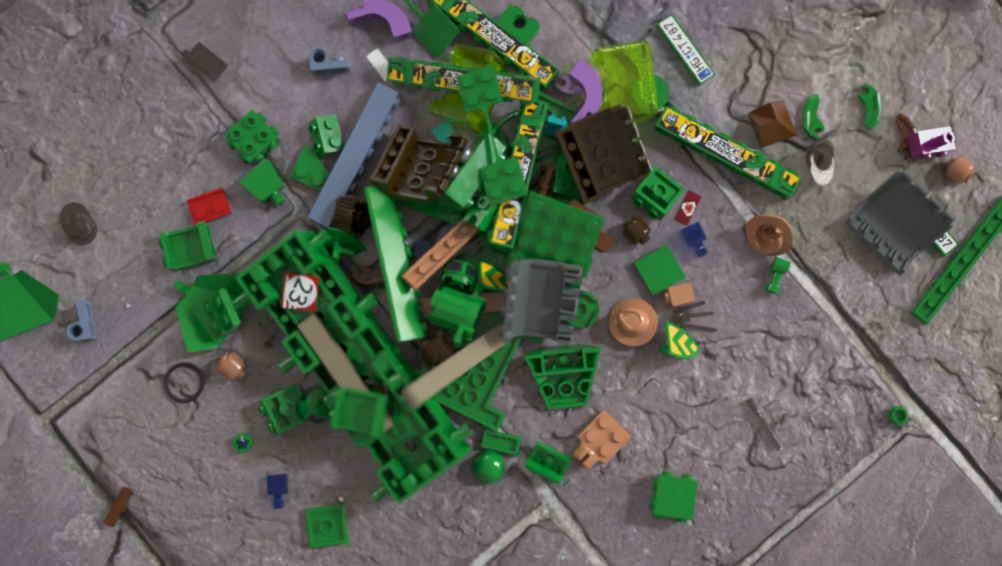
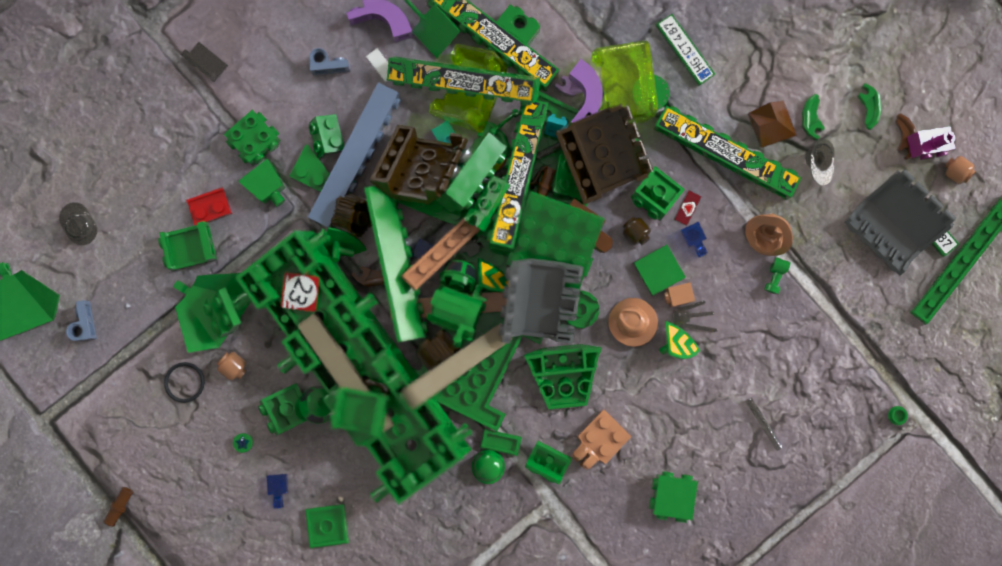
(503, 178): green hinge -> none

